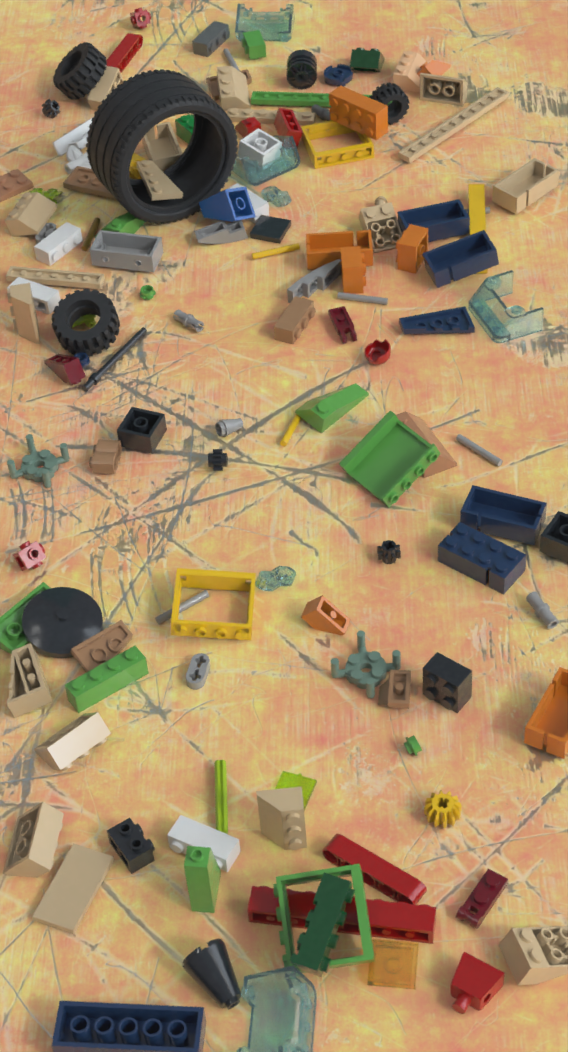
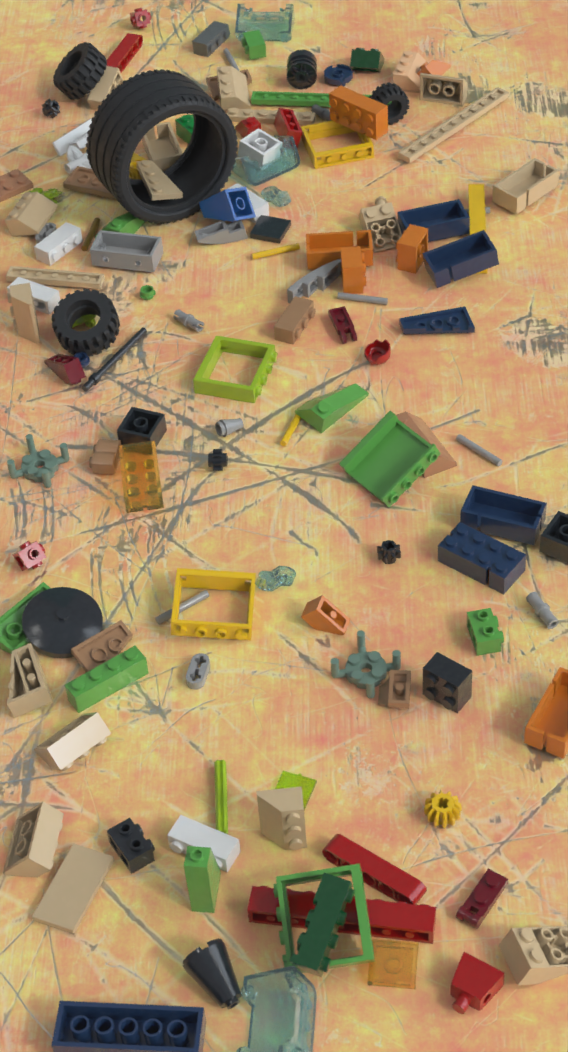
(140, 476): none -> clear yellow piece
(233, 391): none -> lime window
(412, 745): bright green plate -> none
(484, 631): none -> bright green brick
(496, 319): clear light blue windscreen -> none

